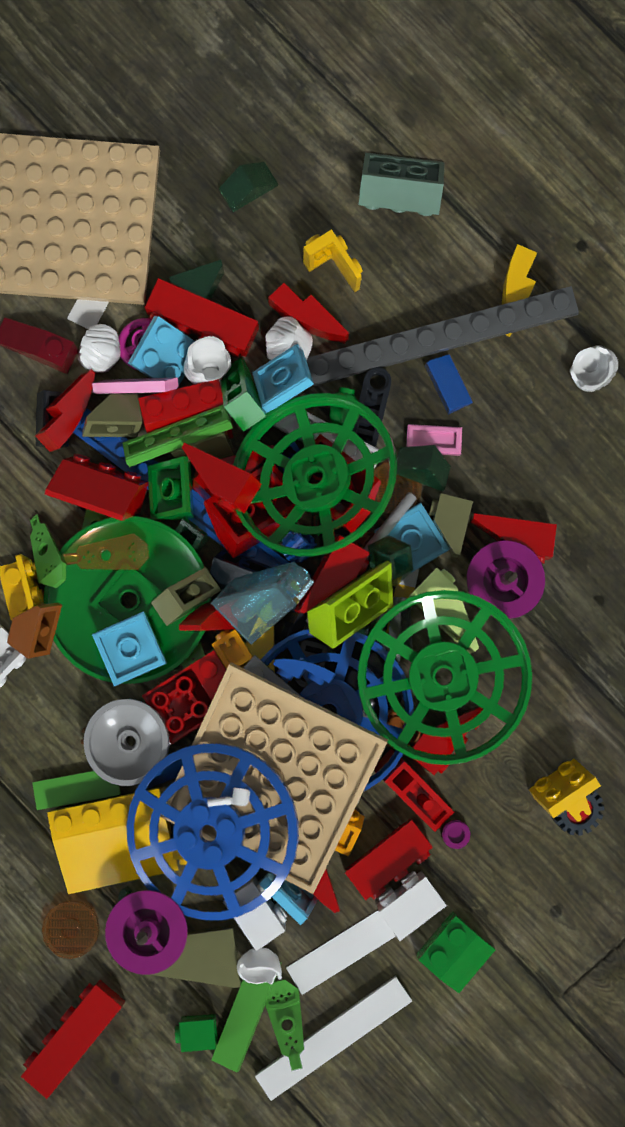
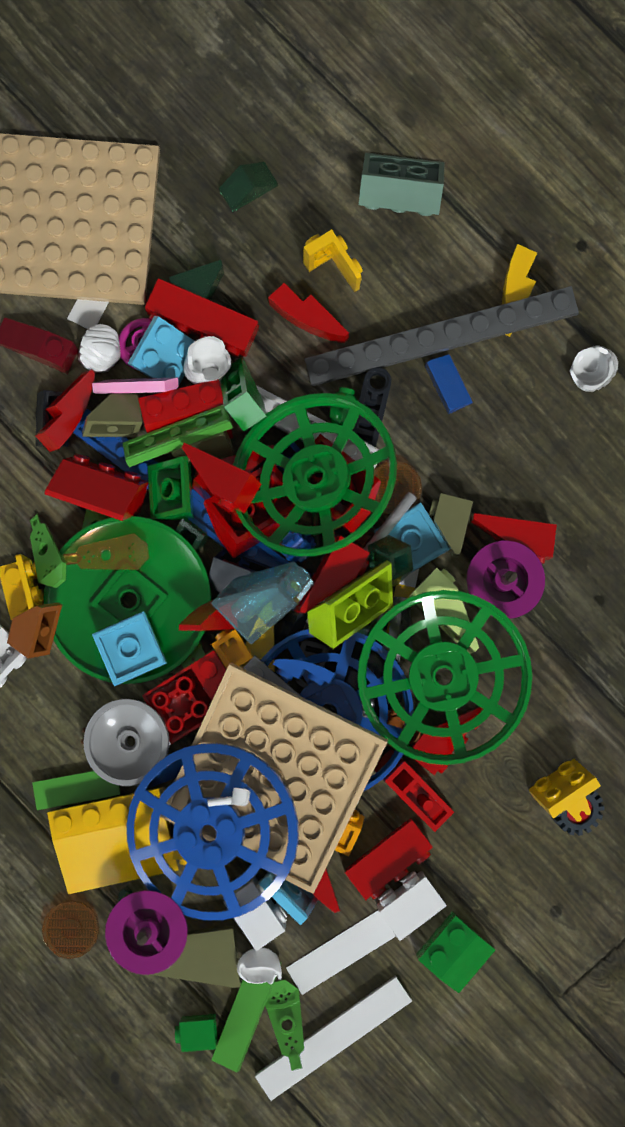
(73, 1039): red brick -> none
(185, 596): olive slope -> none
(282, 378): medium azure plate -> none
(285, 335): white hair -> none
(423, 465): clear green slope -> none
(446, 439): bright pink tile -> none
(455, 834): magenta tile -> none

